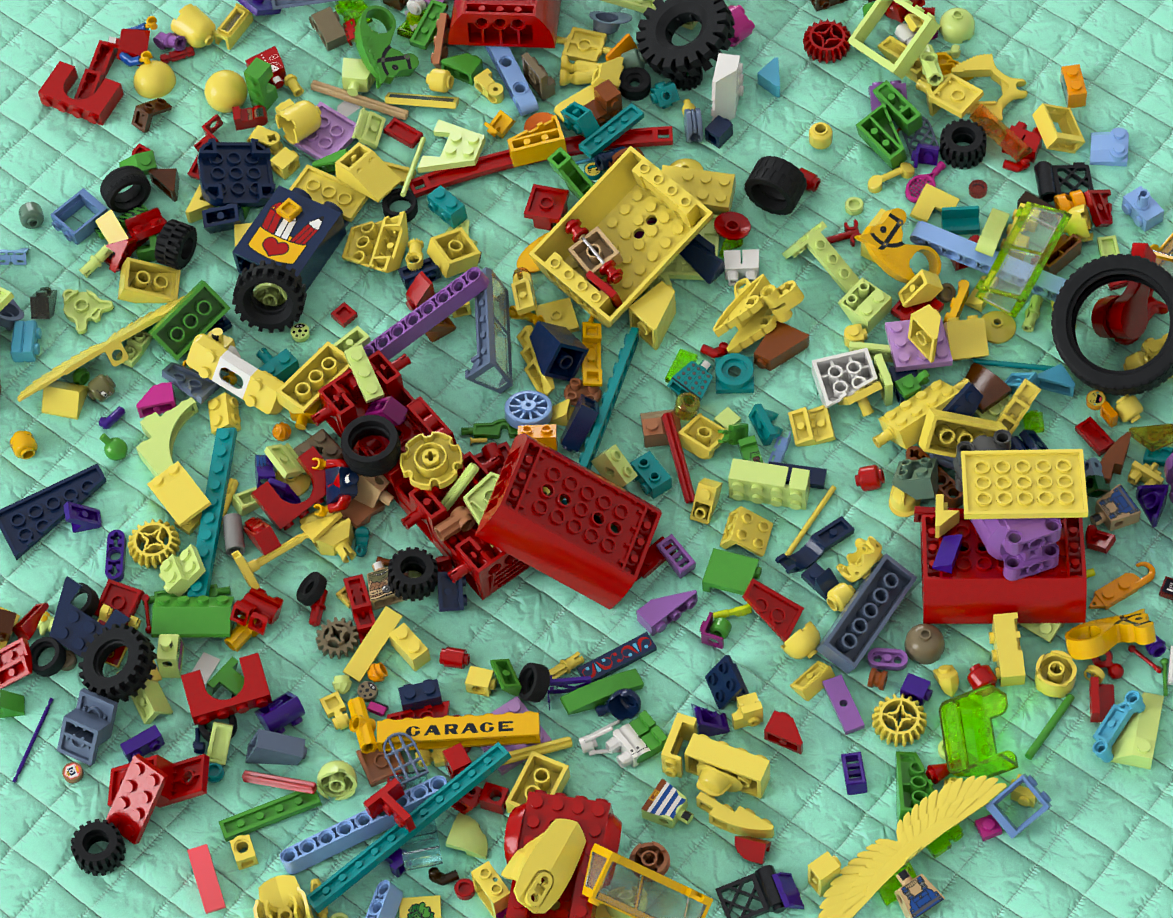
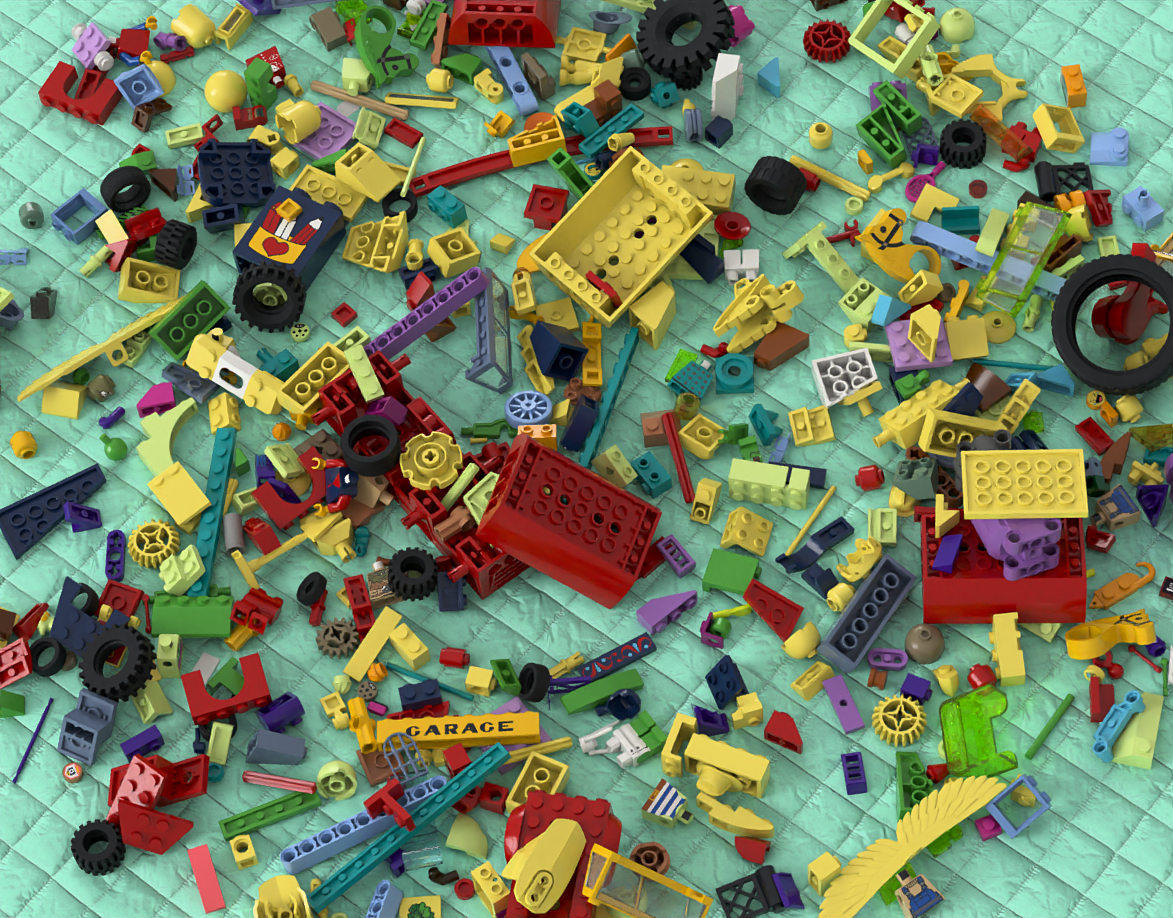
(25, 341): medium azure brick -> none
(84, 307): yellowish green tile -> none
(92, 46): none -> lavender plate
(139, 85): none -> light blue slope
(150, 828): none -> red wing
(184, 135): none -> yellowish green plate
(188, 182): none -> light blue piece
(241, 463): none -> bright green slope
(421, 678): none -> teal axle
(460, 150): yellowish green wing -> none
(501, 243): none -> light yellow slope
(594, 252): tan brick -> none
(619, 141): none -> light yellow cone
(726, 418): yellowish green tile -> none
(831, 178): none -> light yellow axle
(865, 162): none -> yellow tile
(883, 525): none -> yellowish green plate
(885, 379): yellowish green plate -> none
(888, 309): none -> medium azure slope
(1055, 674): light yellow brick -> none
(1070, 267): none -> yellowish green plate

